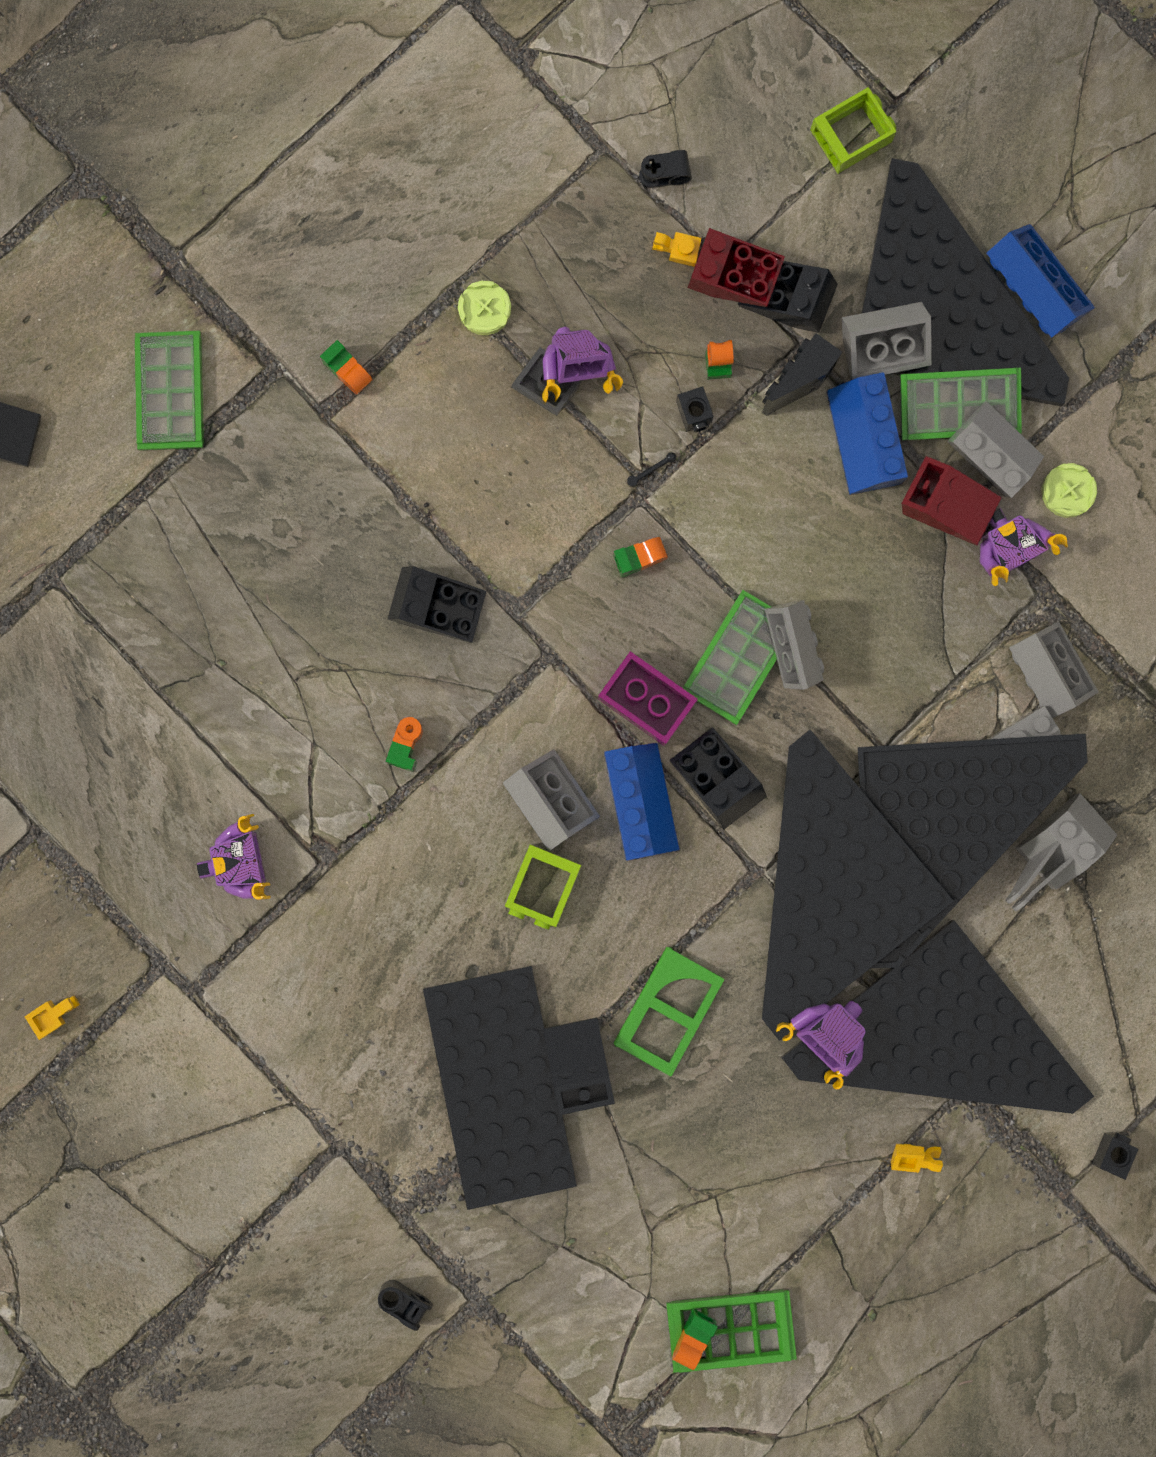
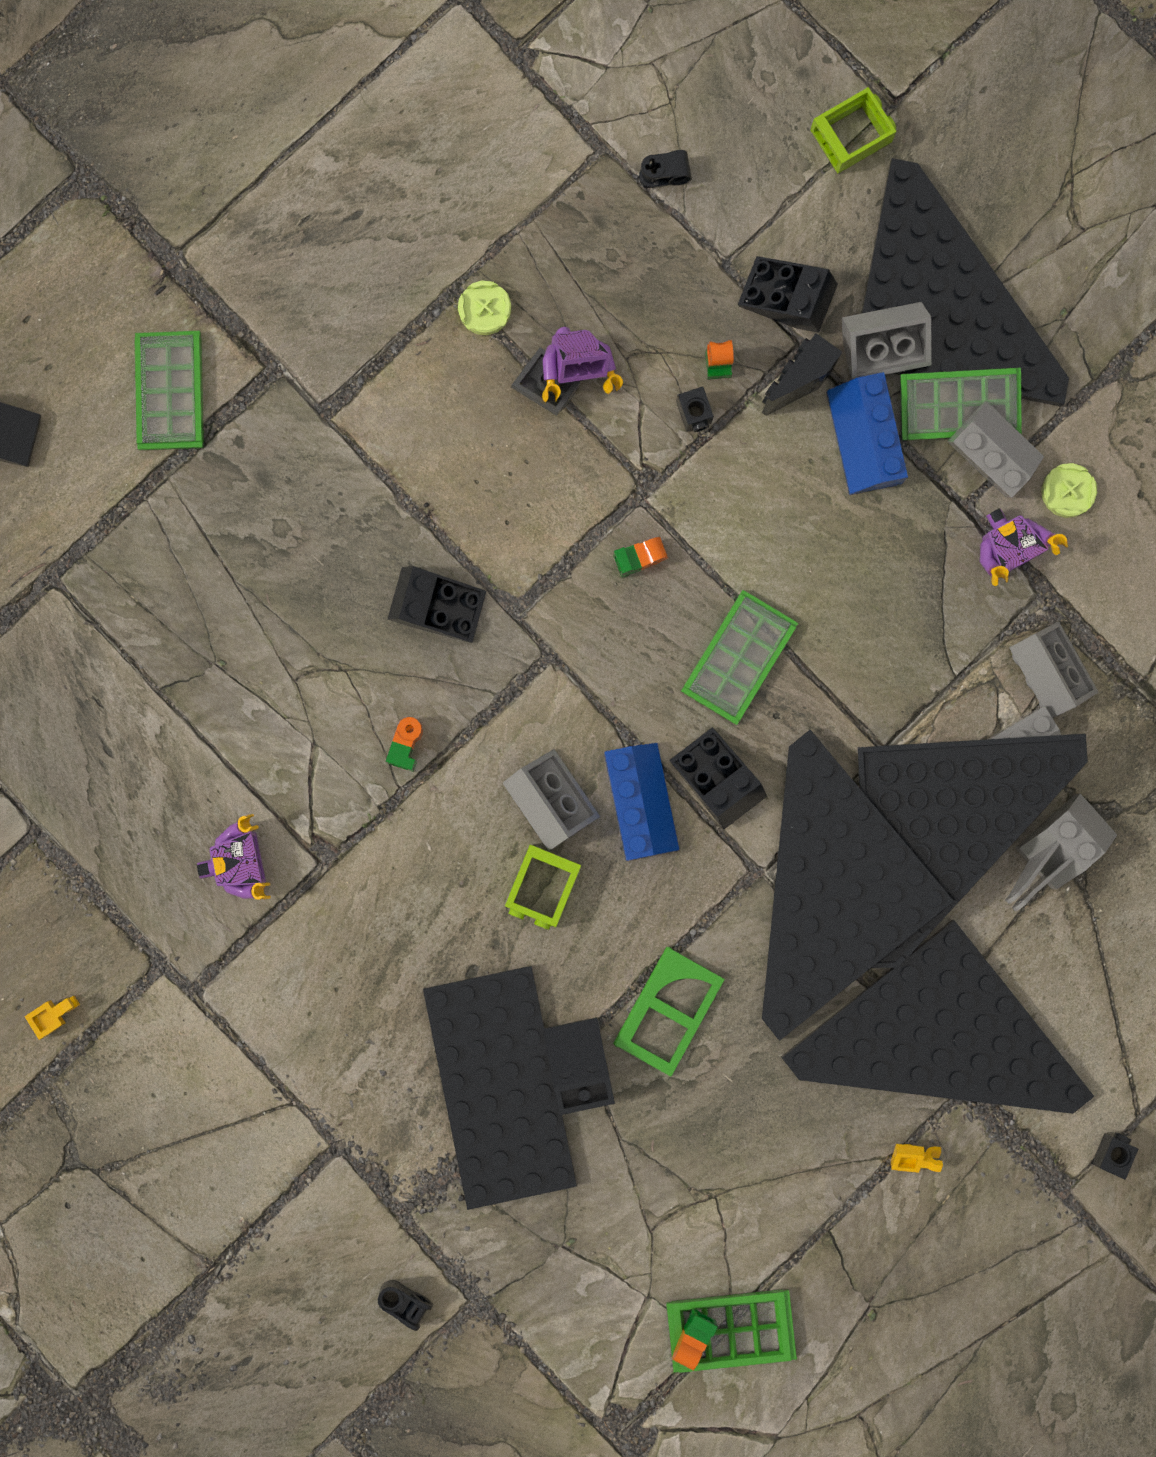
(345, 367): leg -> none
(633, 480): black hinge -> none
(647, 698): magenta brick -> none
(682, 248): yellow plate -> none
(735, 270): dark red slope -> none
(795, 645): light grey slope -> none
(832, 1036): medium lavender torso -> none
(950, 501): dark red slope -> none
(1039, 280): blue slope -> none

